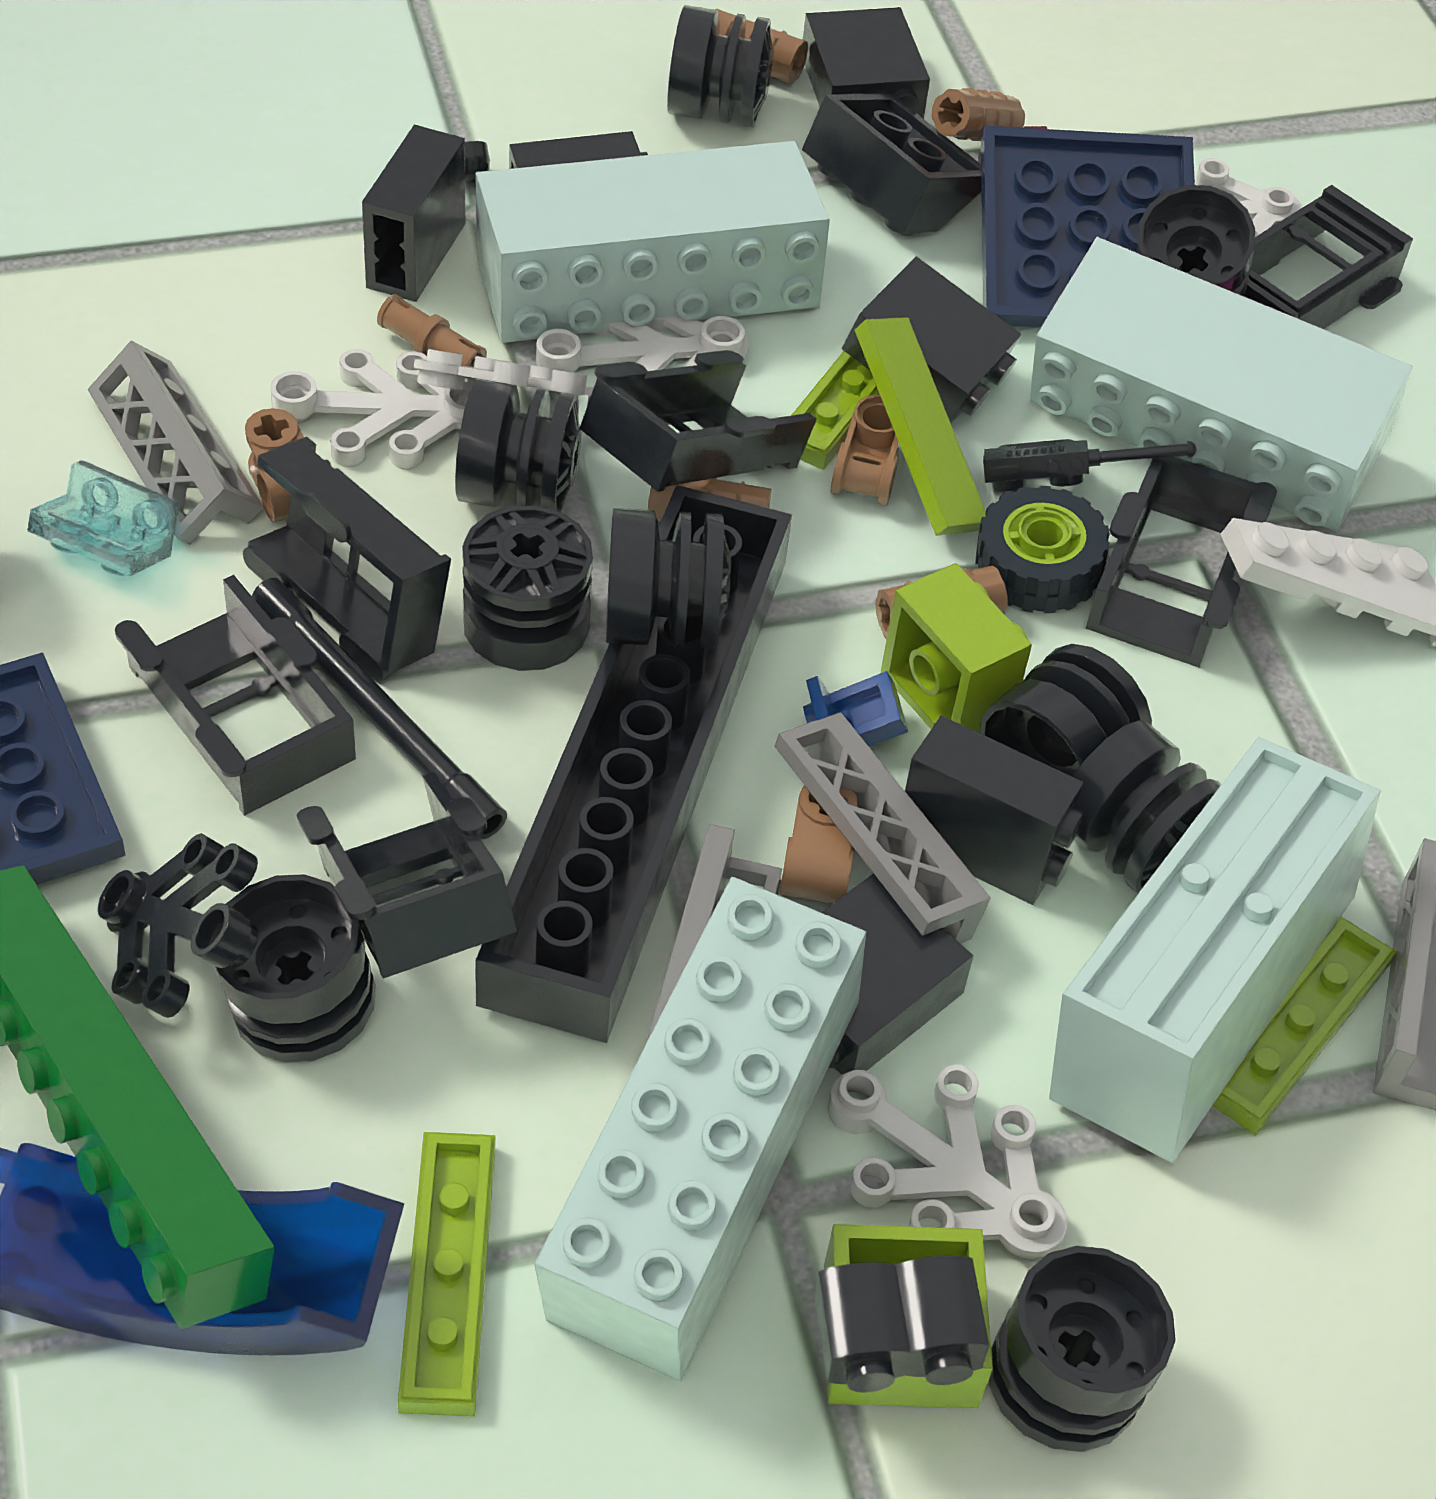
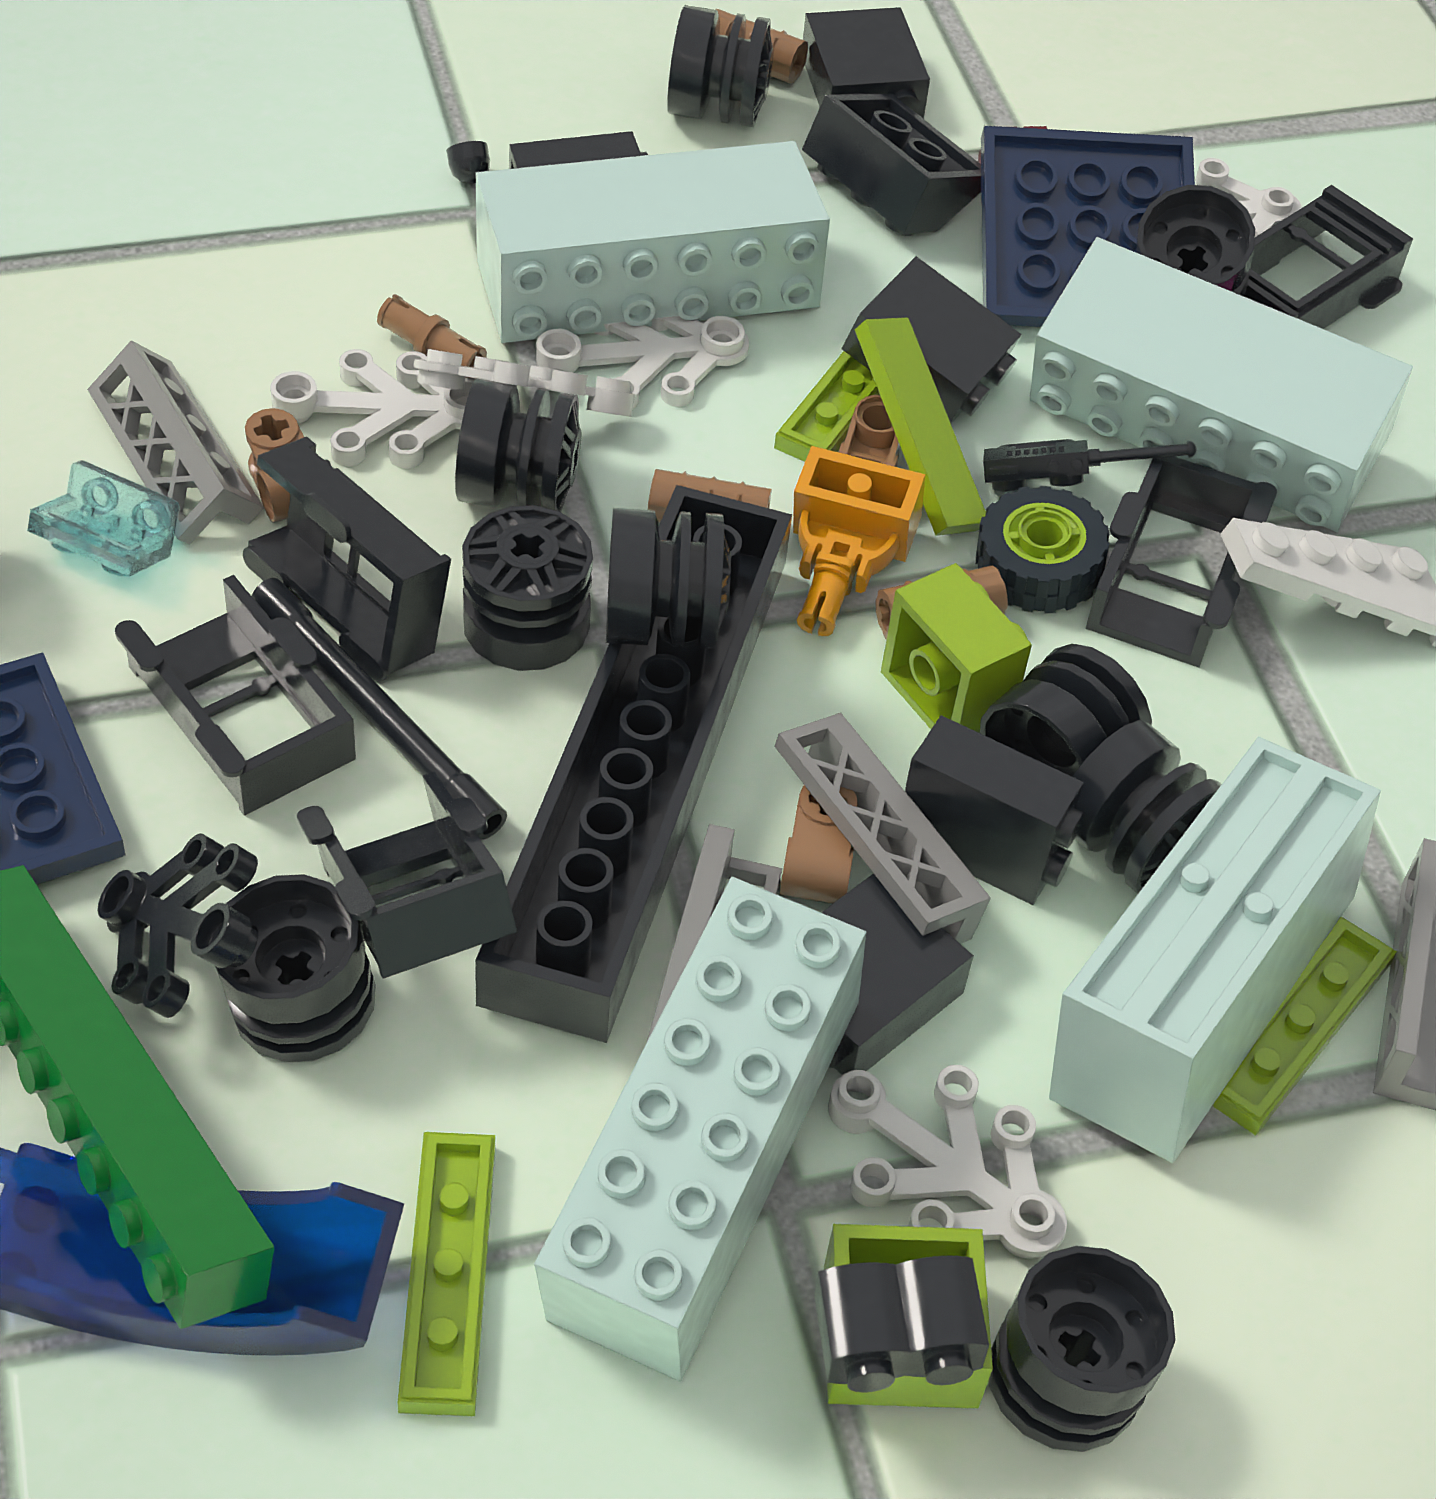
(414, 212): black brick -> none
(635, 406): black piece -> none
(850, 521): none -> light orange brick
(867, 705): blue bracket -> none
(967, 111): medium nougat axle -> none

